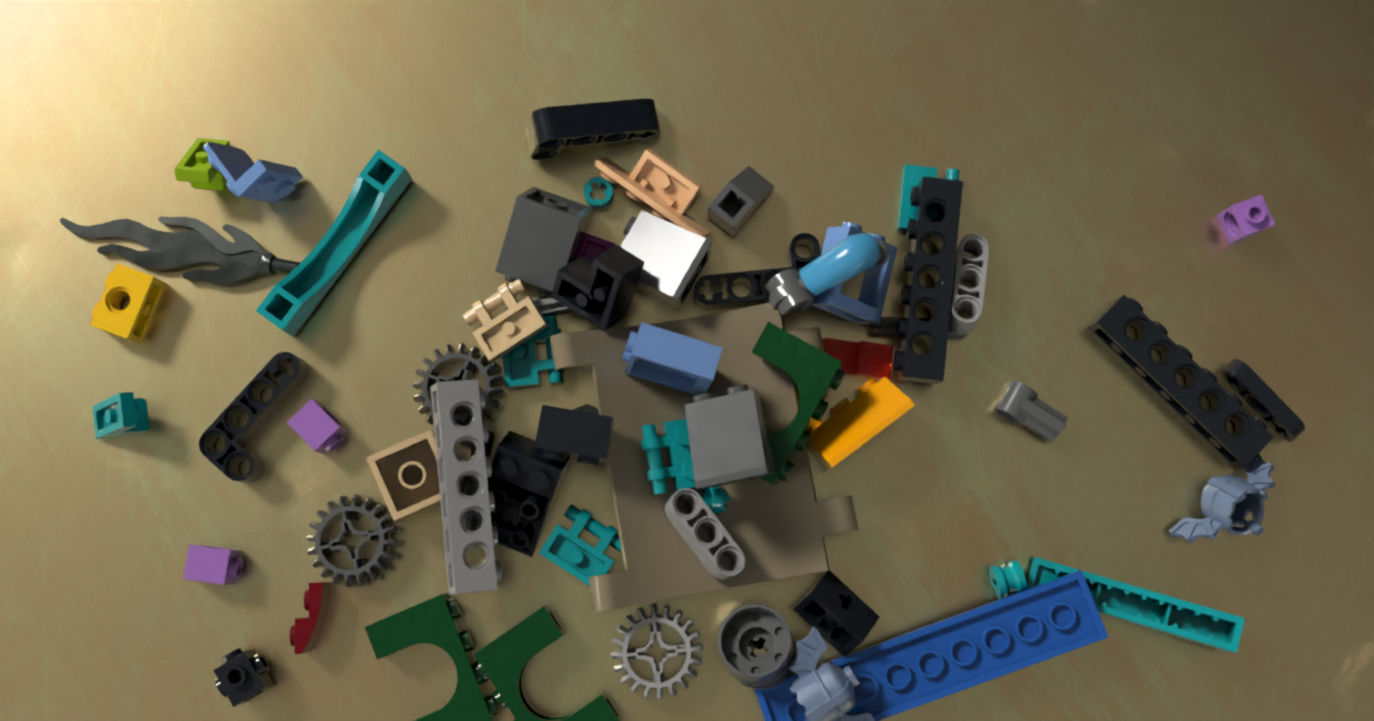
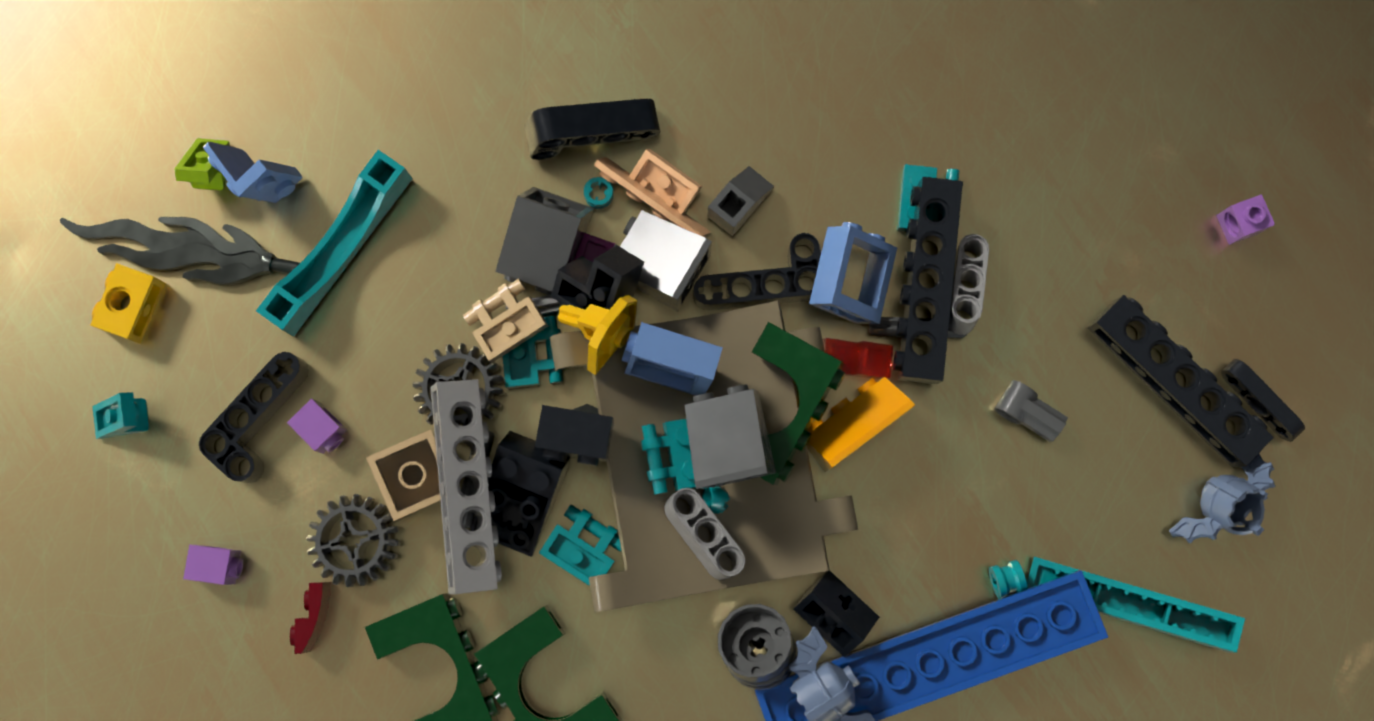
(242, 676): black brick -> none
(602, 327): none -> yellow piece
(680, 649): light grey gear -> none
(837, 265): dark azure piece -> none

